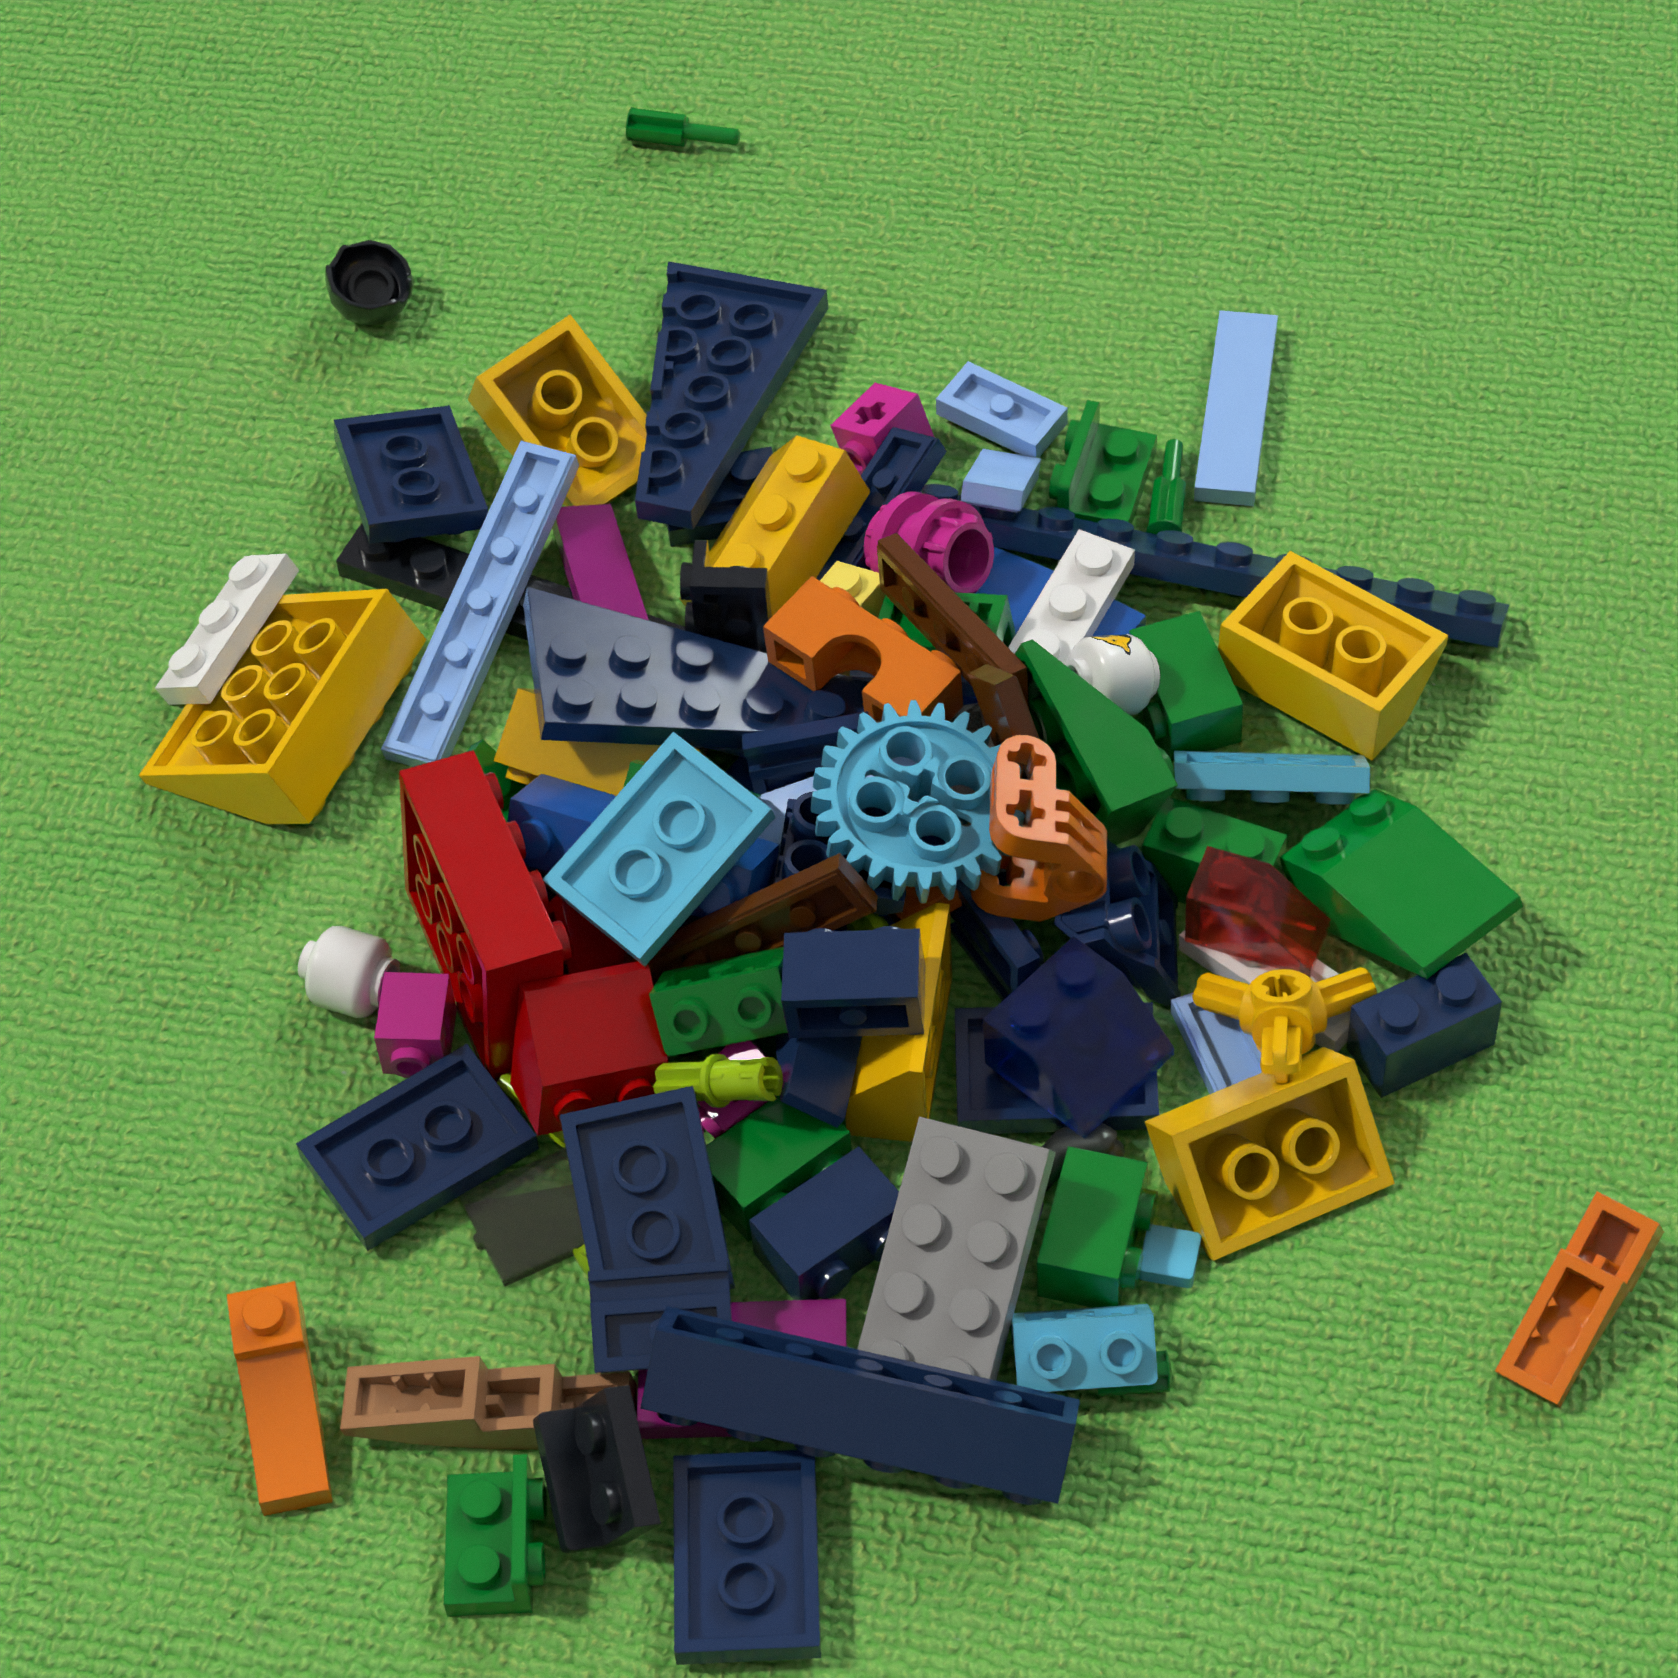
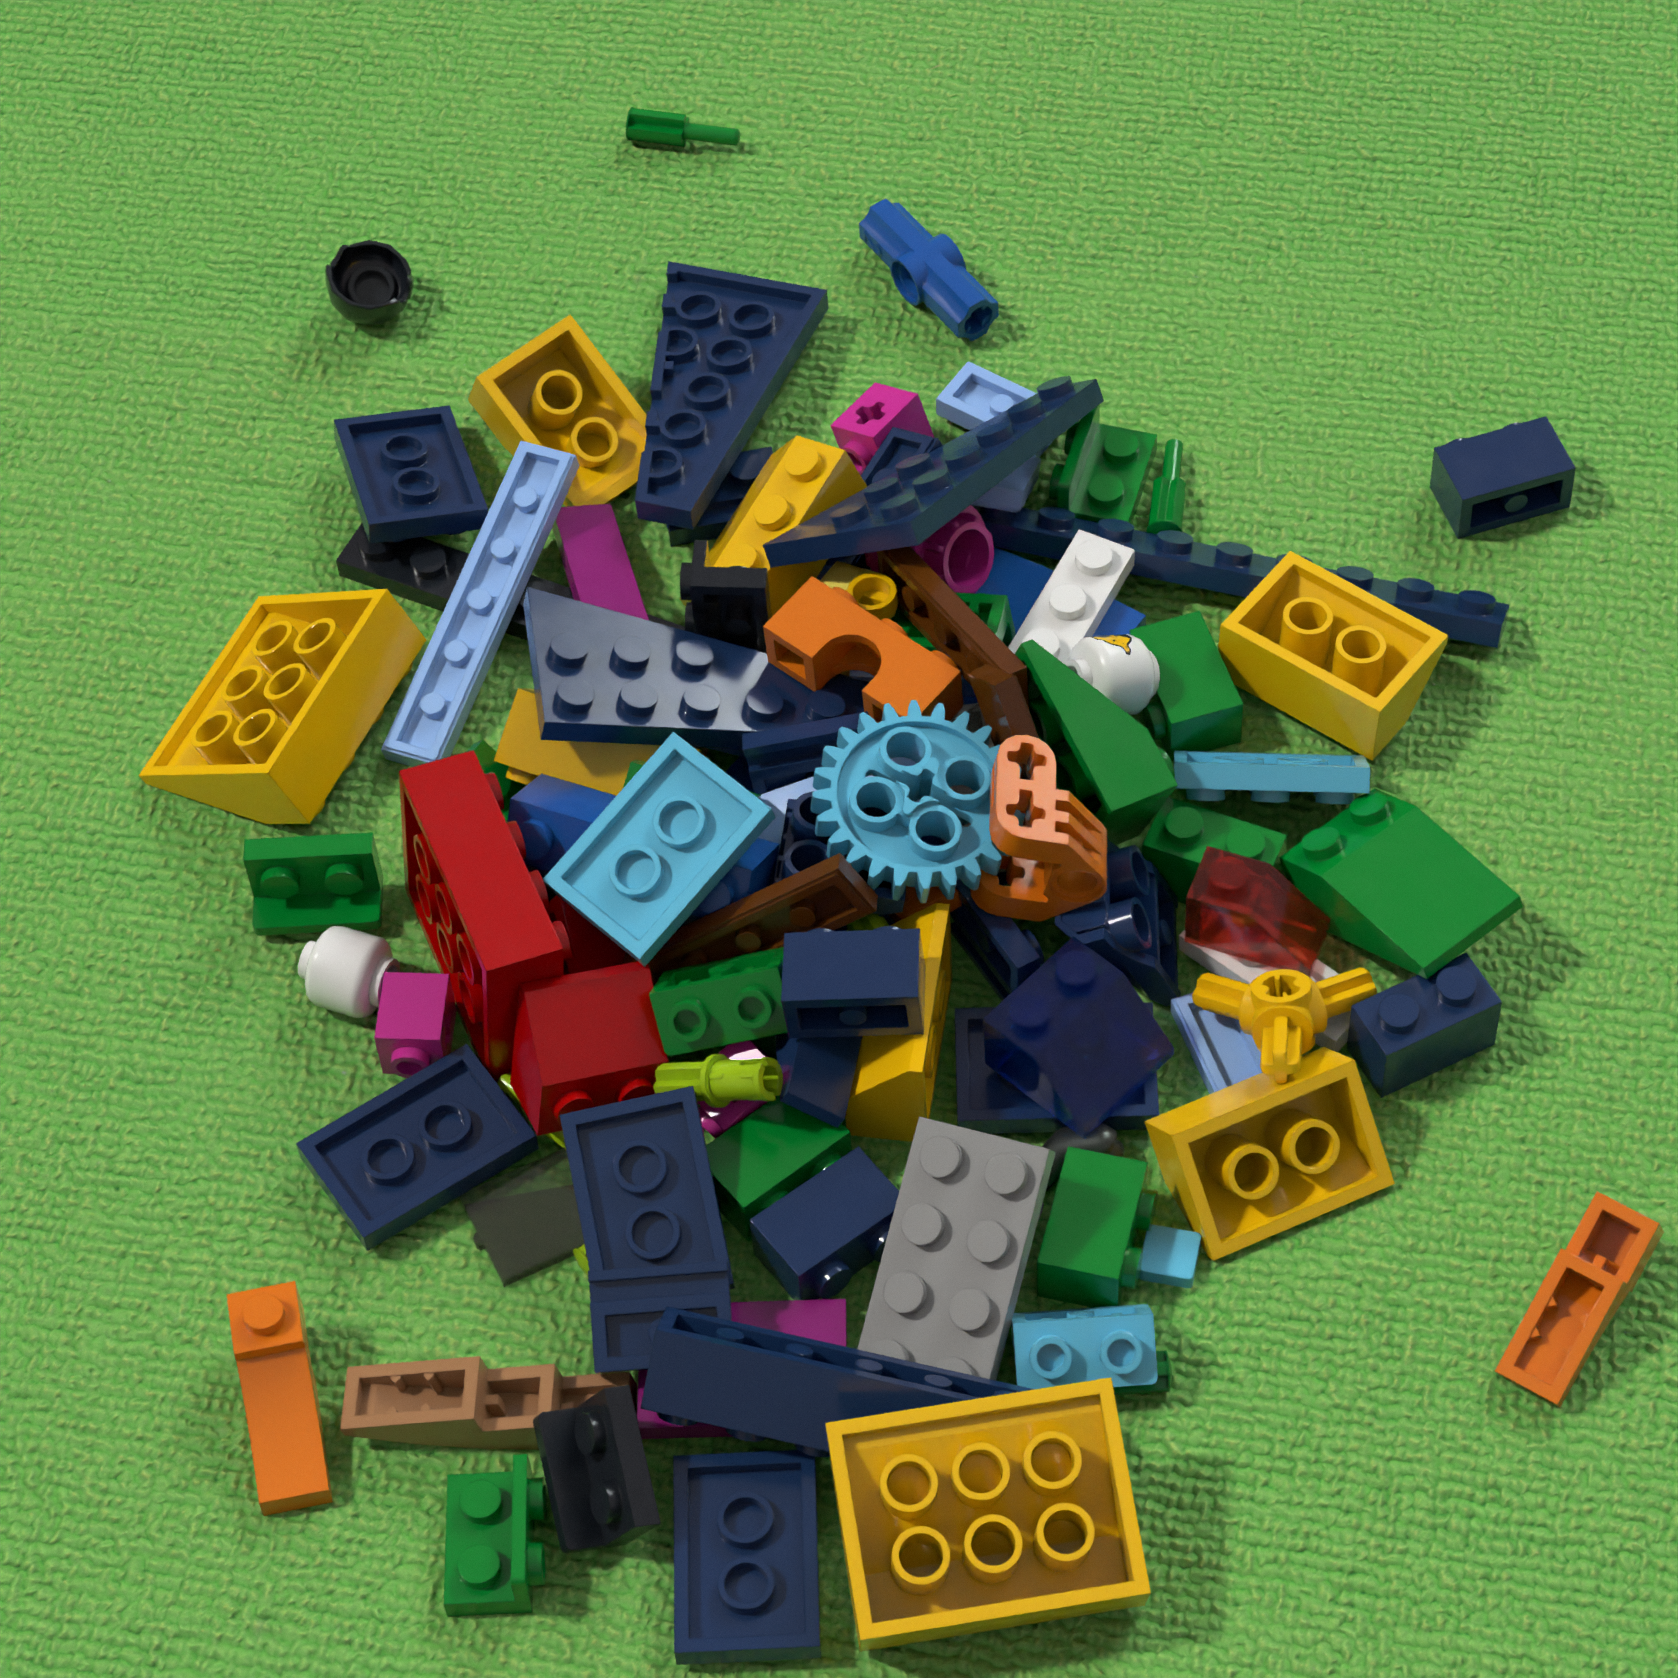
(226, 629): white plate -> none
(314, 883): none -> green bracket
(875, 594): none -> yellow hinge
(928, 270): none -> blue piece
(937, 484): none -> dark blue wing
(986, 1514): none -> yellow slope
(1236, 408): light blue tile -> none
(1502, 477): none -> dark blue brick

